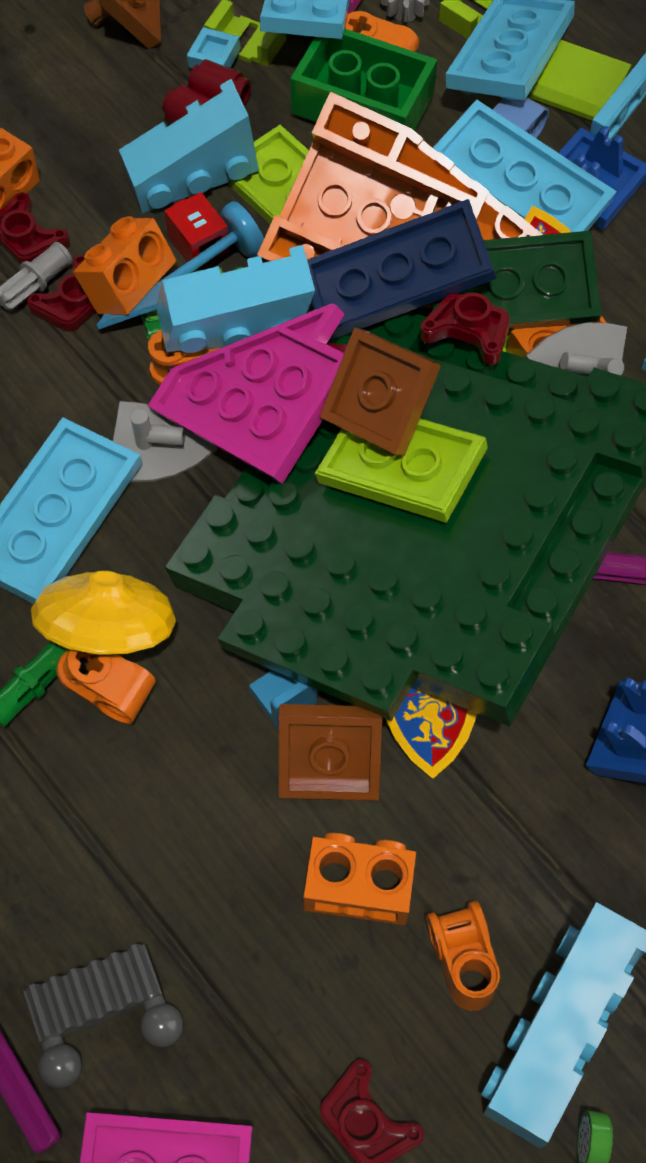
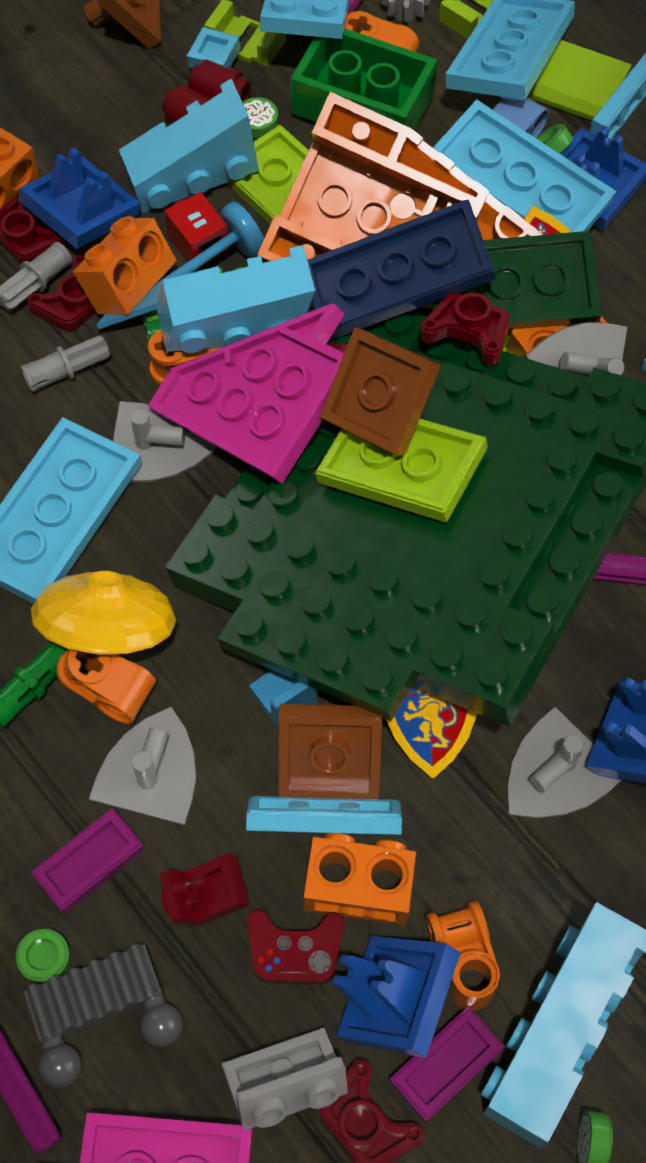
(43, 956): none -> bright green tile
(64, 363): none -> light grey axle
(78, 200): none -> blue plate
(87, 861): none -> magenta tile
(150, 770): none -> light grey shield
(204, 891): none -> dark red bracket
(262, 115): none -> tile
(285, 1079): none -> light grey bracket
(294, 955): none -> dark red piece
(324, 815): none -> medium azure tile
(395, 994): none -> blue plate
(451, 1063): none -> magenta tile
(552, 773): none -> light grey shield
(556, 137): none -> bright green tile

